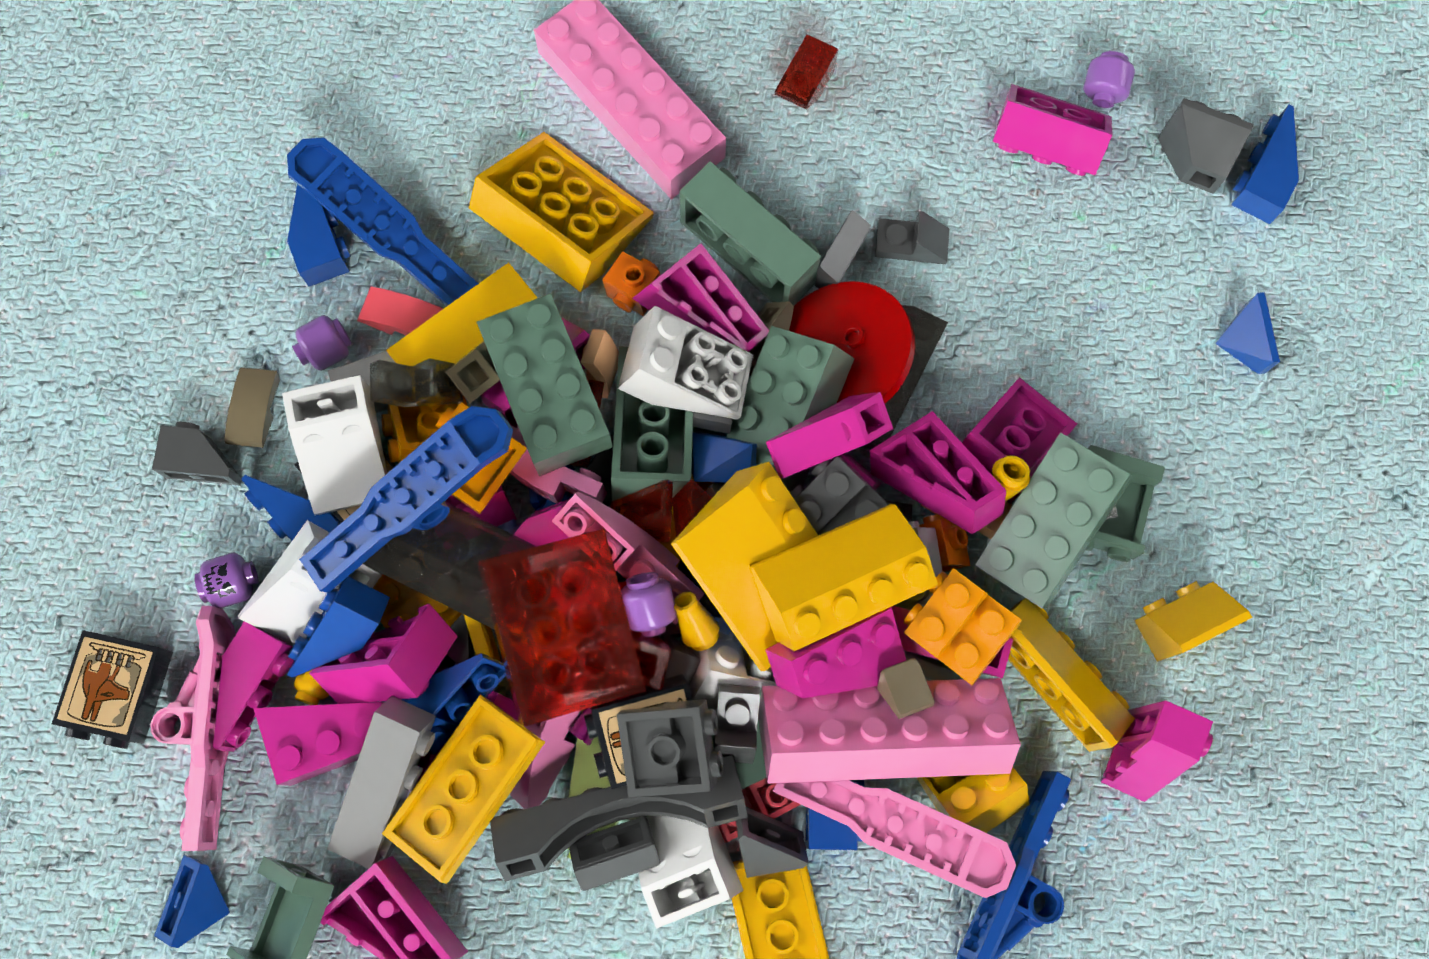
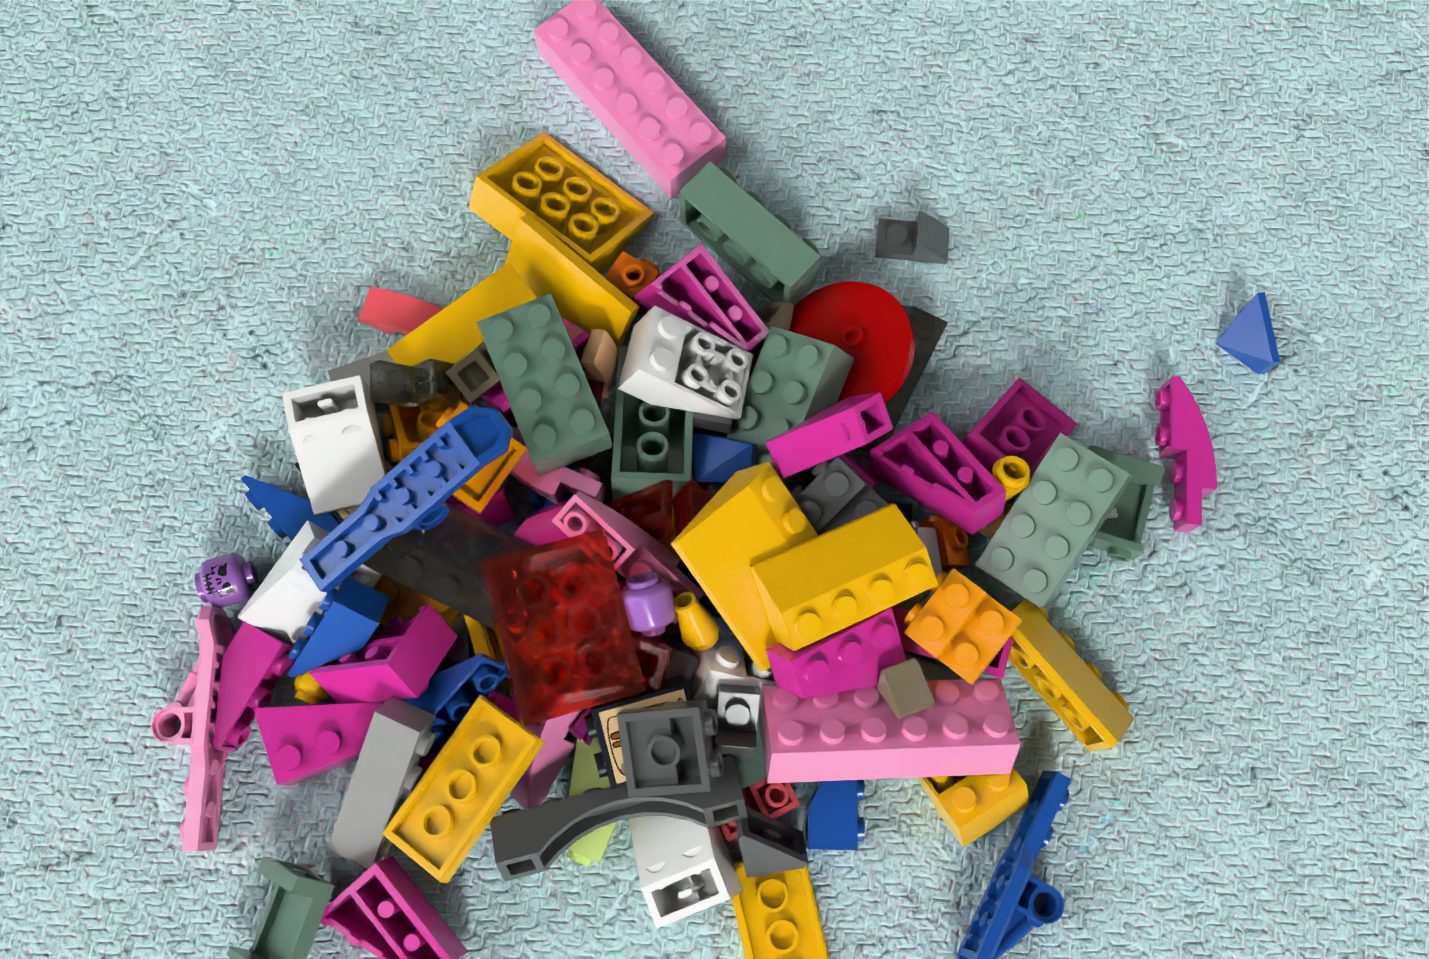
(112, 689): brick -> none
(191, 455): dark grey slope -> none
(191, 905): blue slope -> none
(249, 407): dark tan slope -> none
(314, 241): blue slope -> none
(321, 342): medium lavender head -> none
(374, 216): blue piece -> none
(576, 287): none -> yellow tile
(614, 853): dark grey slope -> none
(808, 72): clear red slope -> none
(842, 250): slope -> none
(911, 832): bright pink piece -> none
(1053, 130): dark pink slope -> none
(1109, 79): medium lavender head -> none
(1157, 749): dark pink wedge -> none
(1187, 441): none -> dark pink slope
(1190, 619): yellow slope -> none
(1203, 143): dark grey slope -> none
(1273, 171): blue slope -> none

